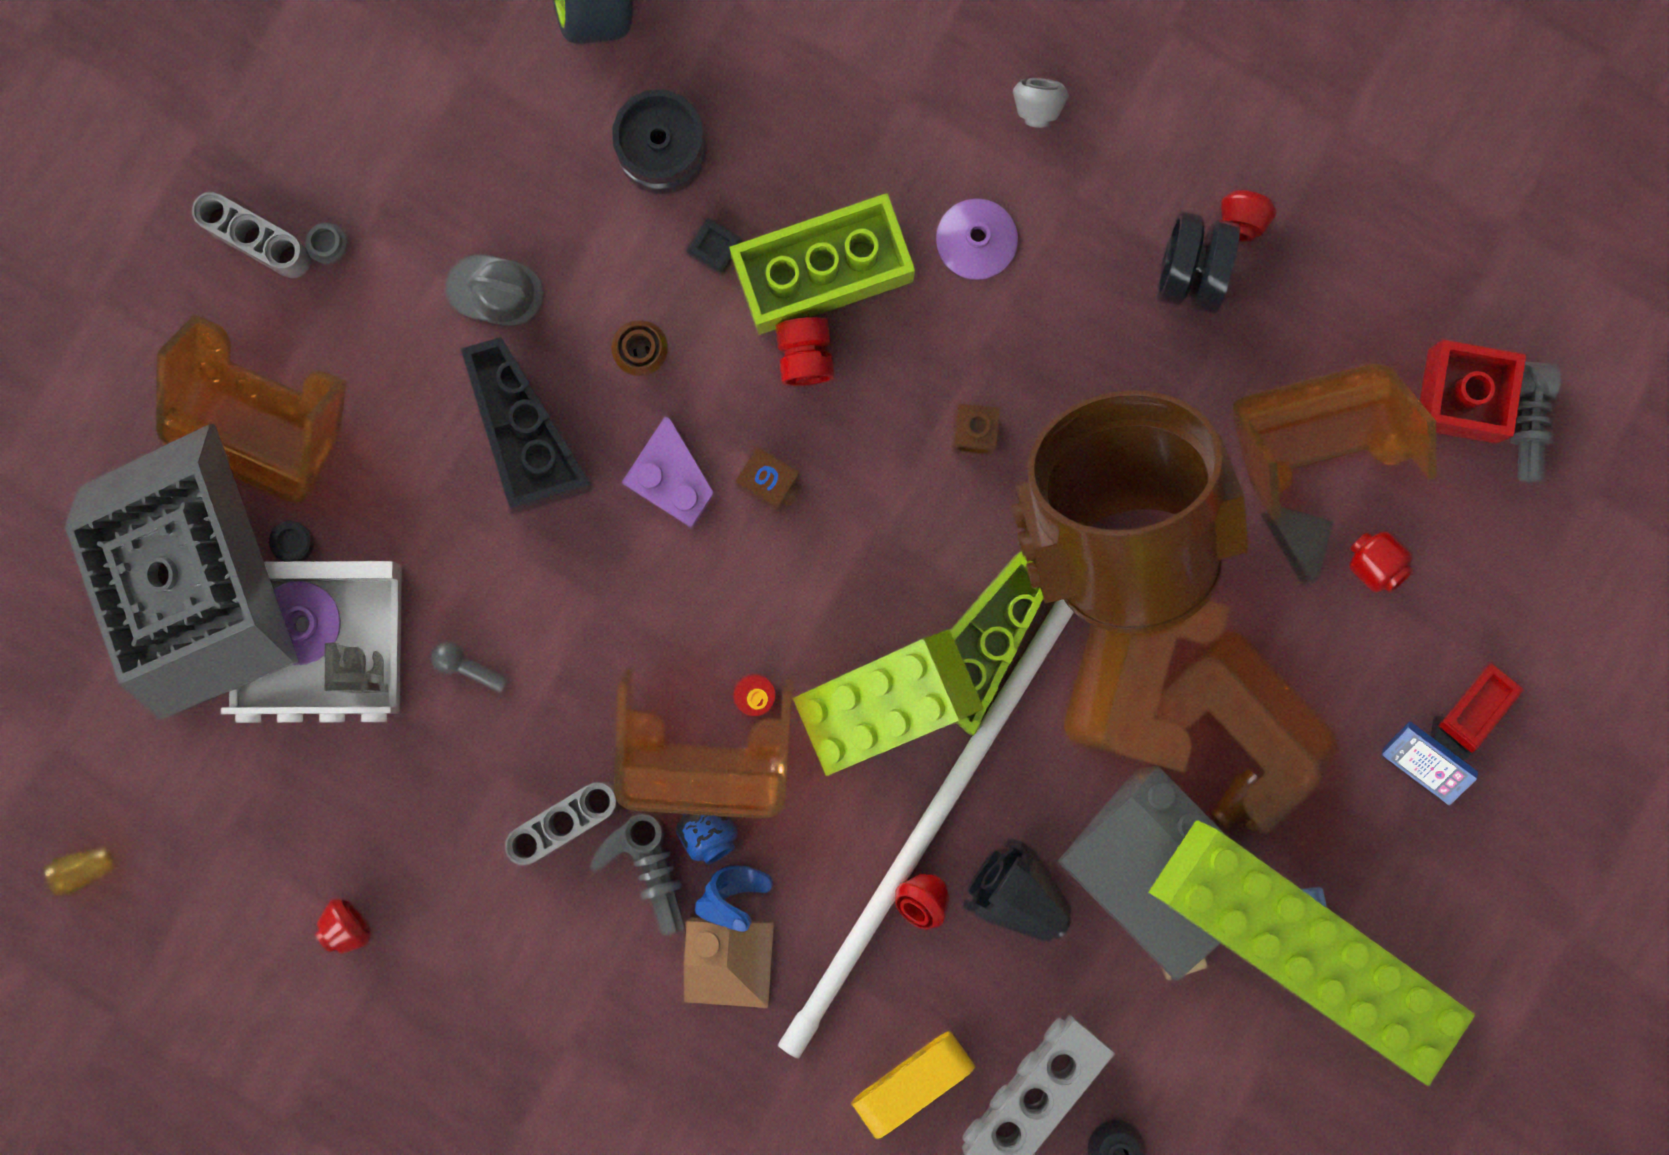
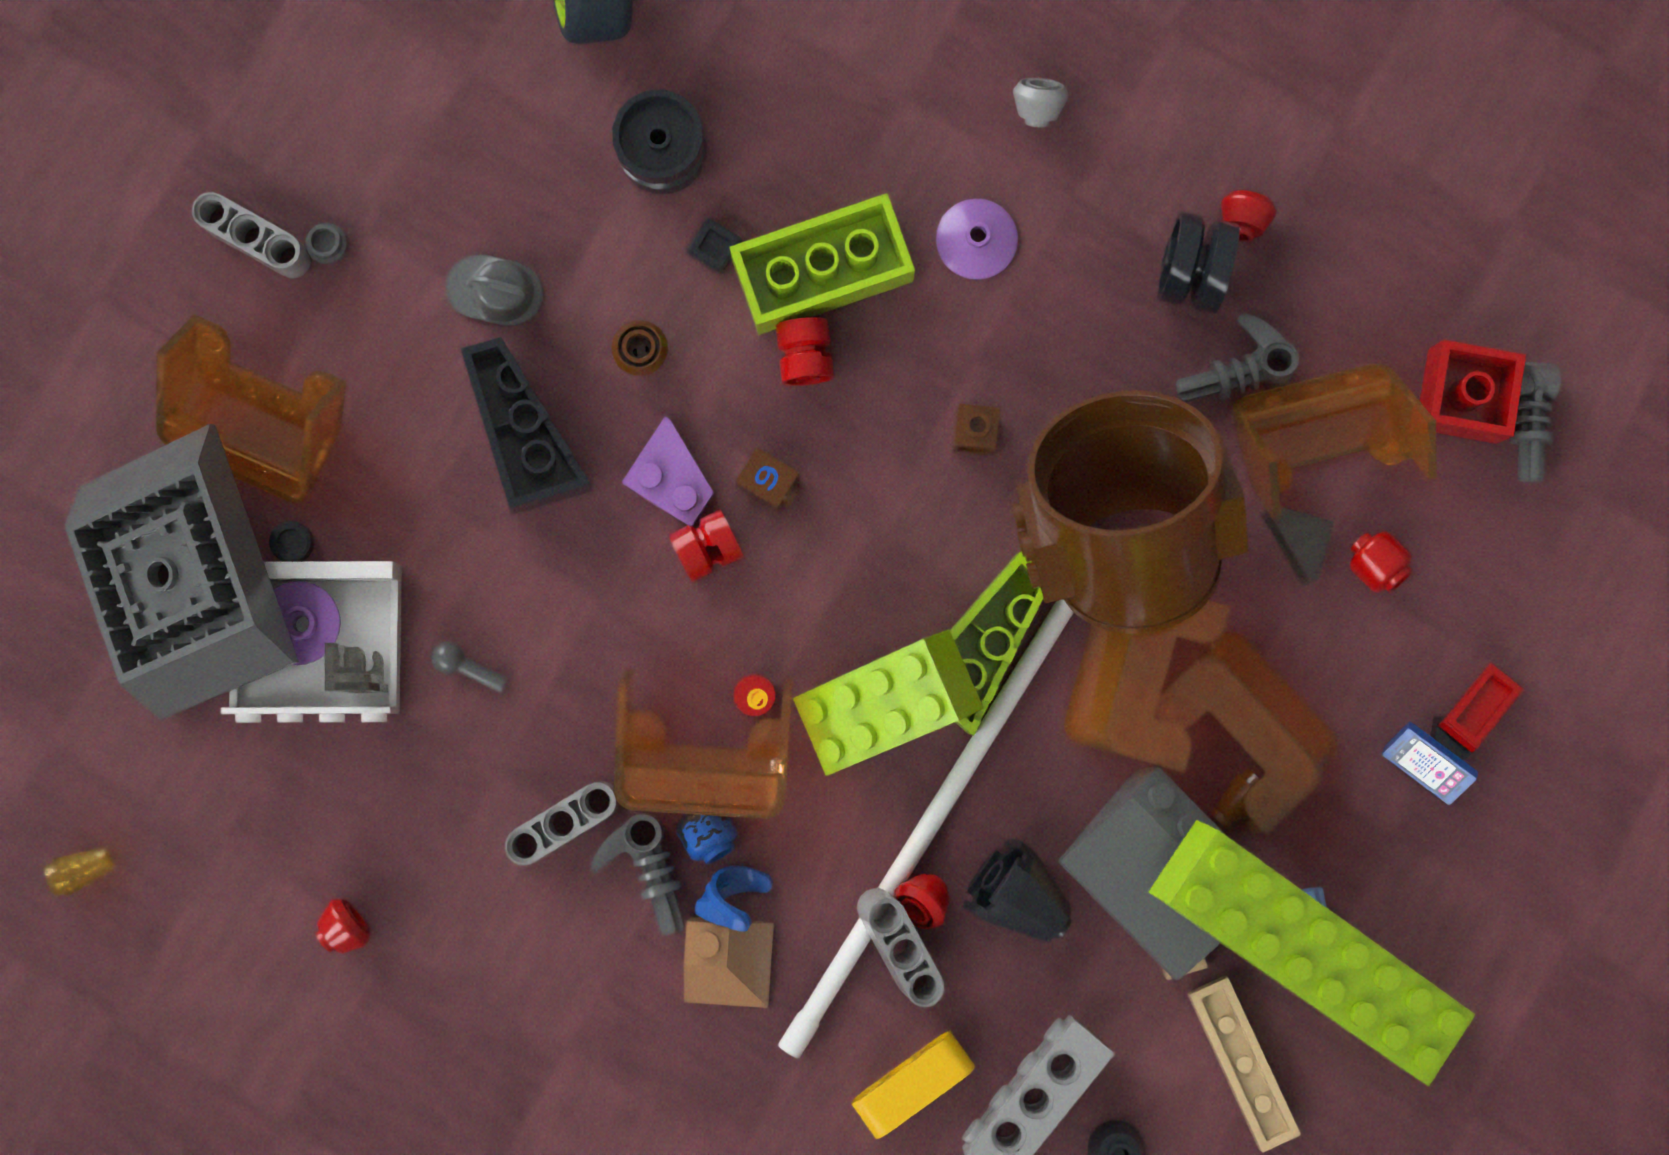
(706, 546): none -> red wheel
(914, 960): none -> light grey beam
(1243, 1063): none -> tan plate
(1246, 373): none -> dark grey piece

